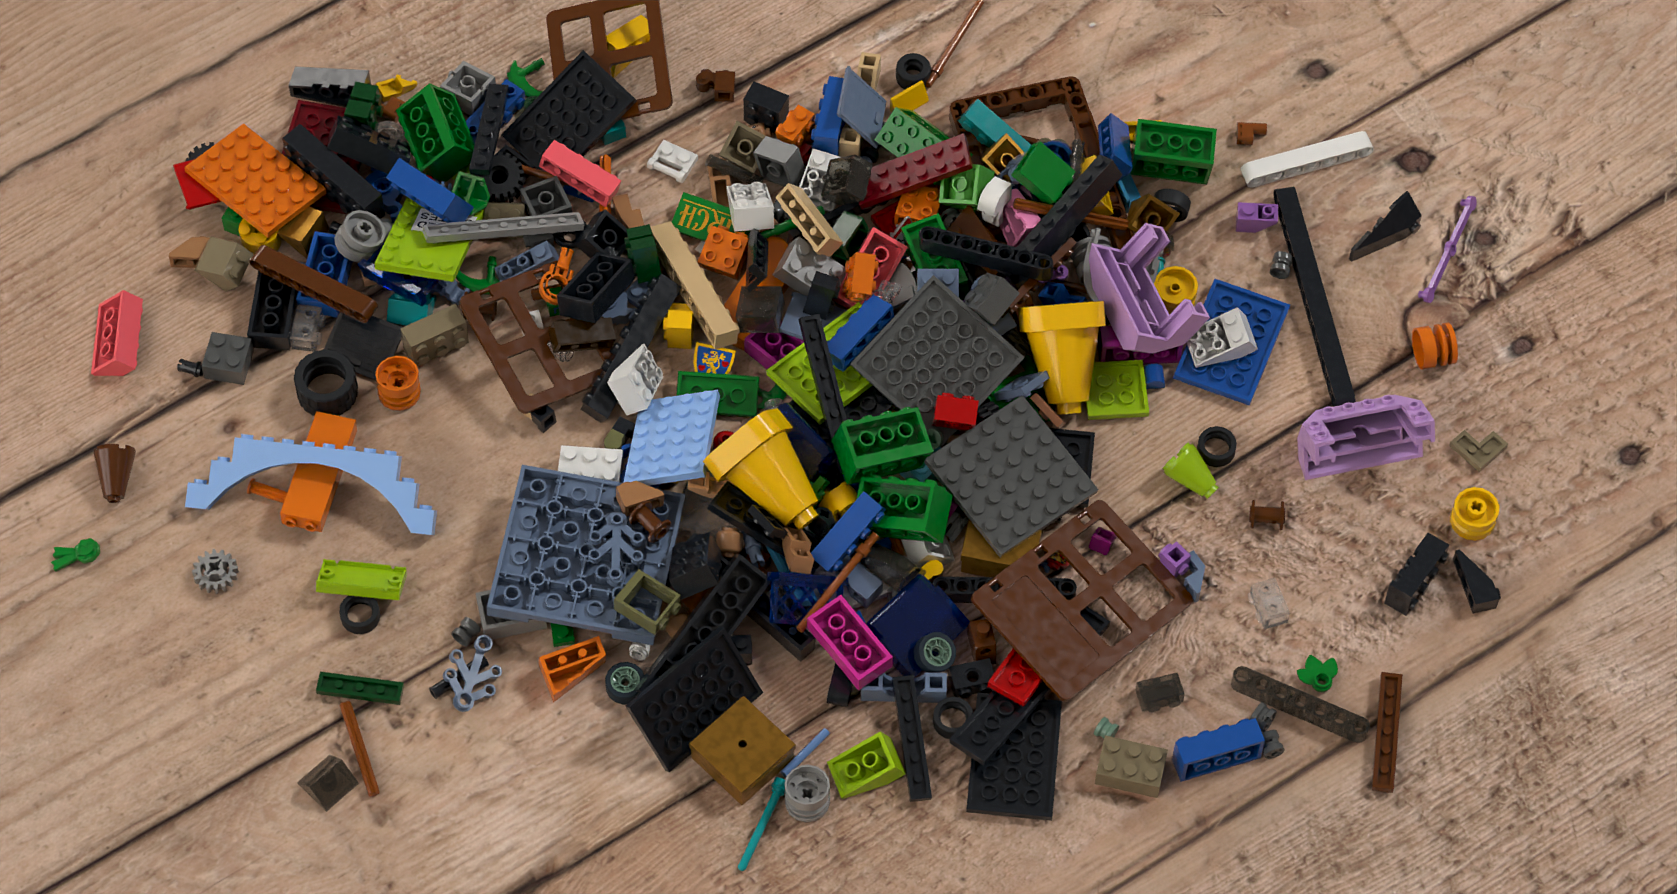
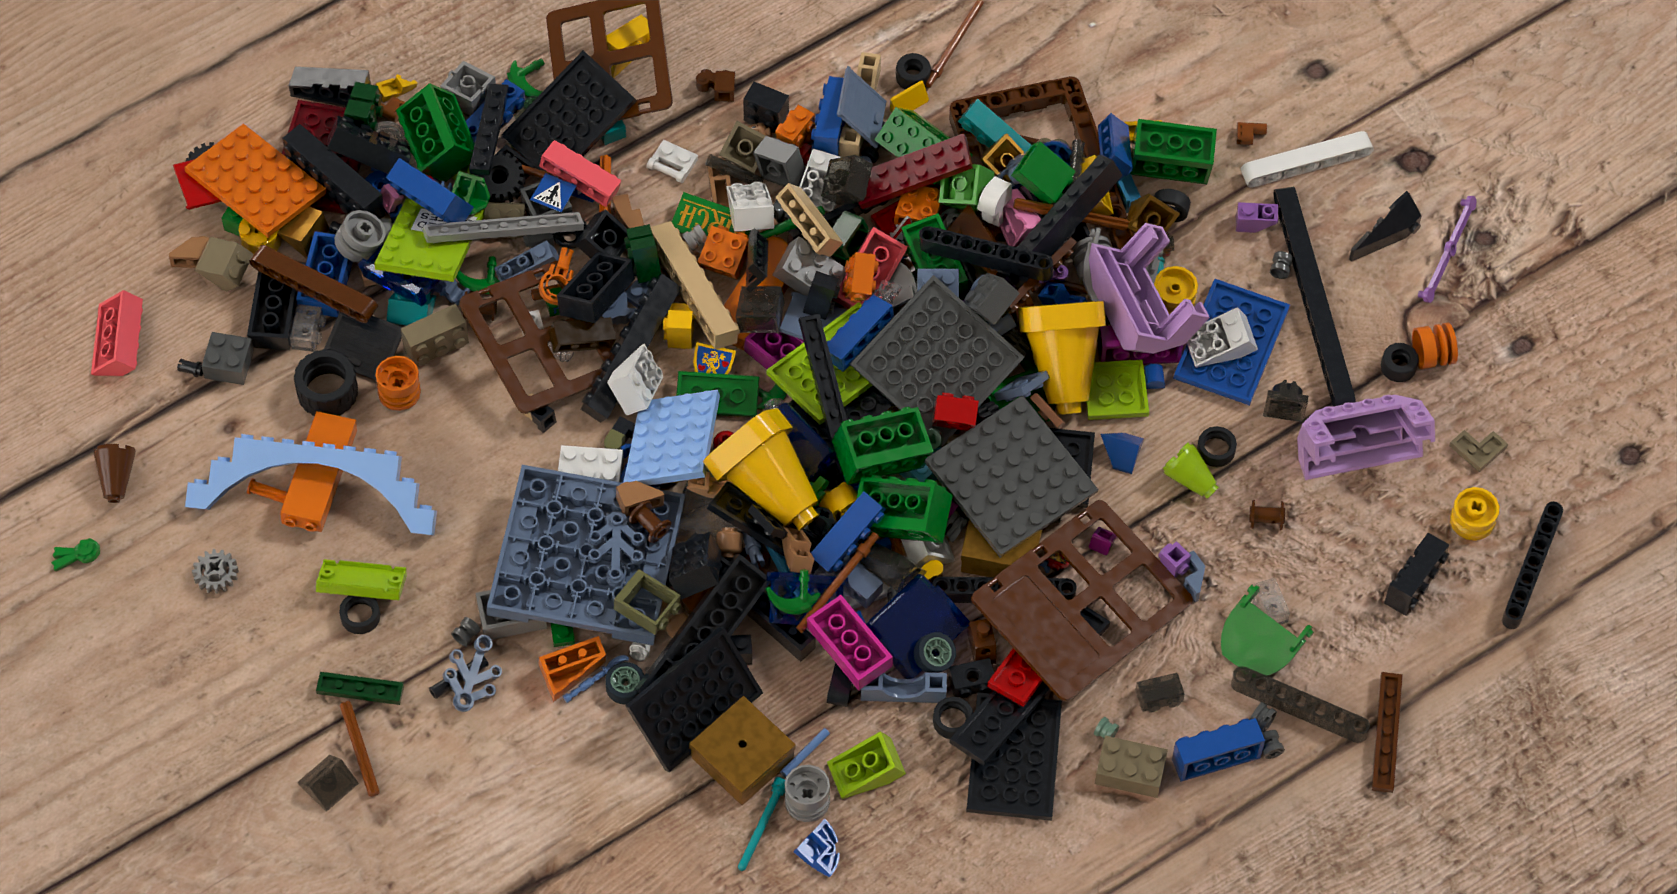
(391, 198): none -> bright pink tile
(553, 192): none -> blue sticker
(590, 681): none -> medium blue piece
(695, 237): none -> light grey wheel
(799, 604): none -> green piece
(819, 849): none -> blue brick
(911, 738): black plate -> none
(1122, 450): none -> blue slope
(1257, 640): none -> green piece
(1286, 402): none -> clear smoke piece
(1318, 671): green plate -> none
(1399, 373): none -> black tyre
(1476, 584): black slope -> none
(1531, 573): none -> black beam

